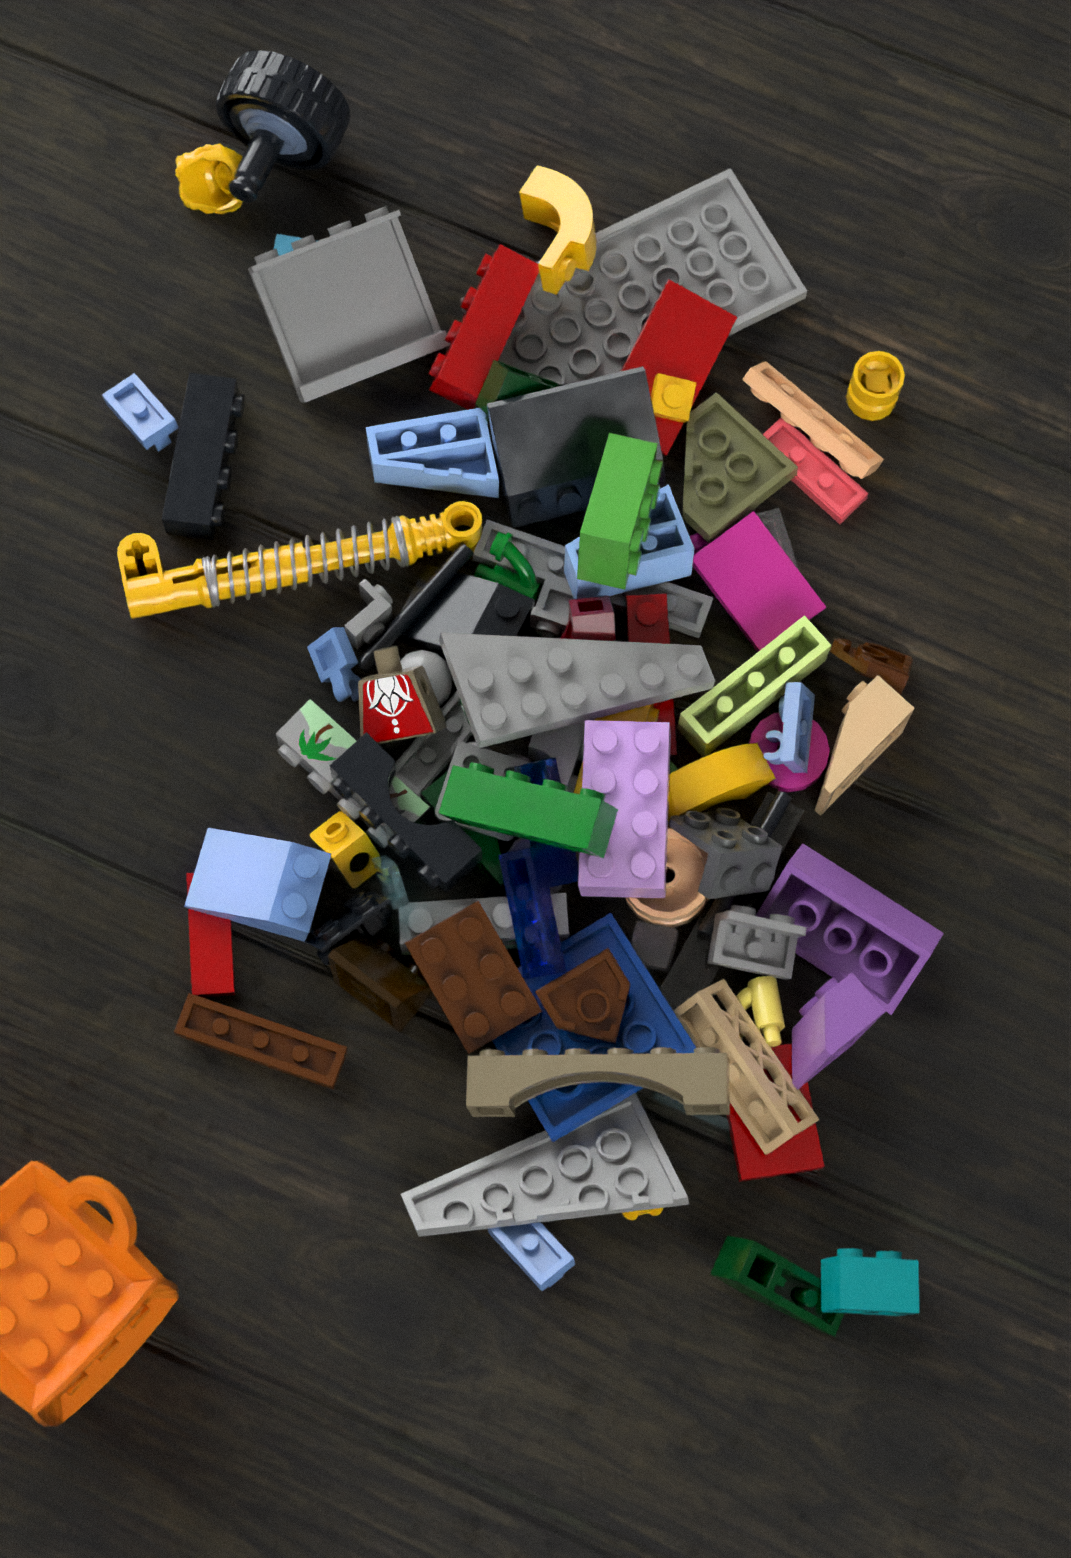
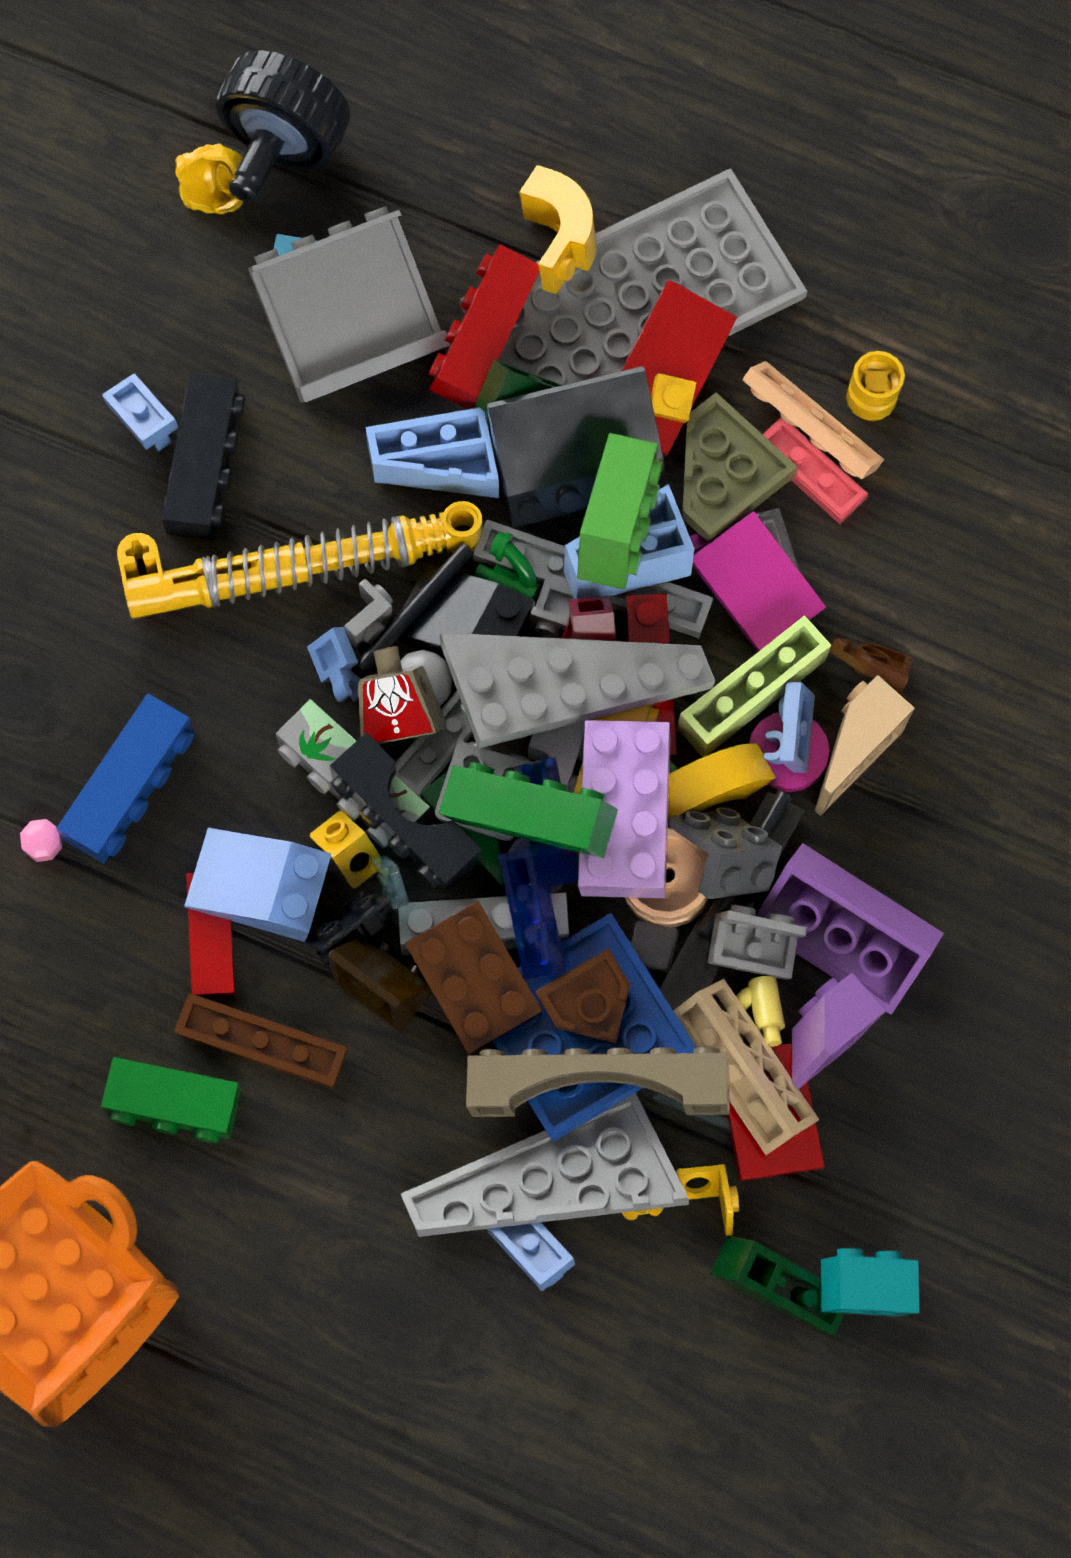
(41, 840): none -> bright pink tile
(126, 778): none -> blue brick
(171, 1100): none -> green brick
(716, 1187): none -> yellow bracket

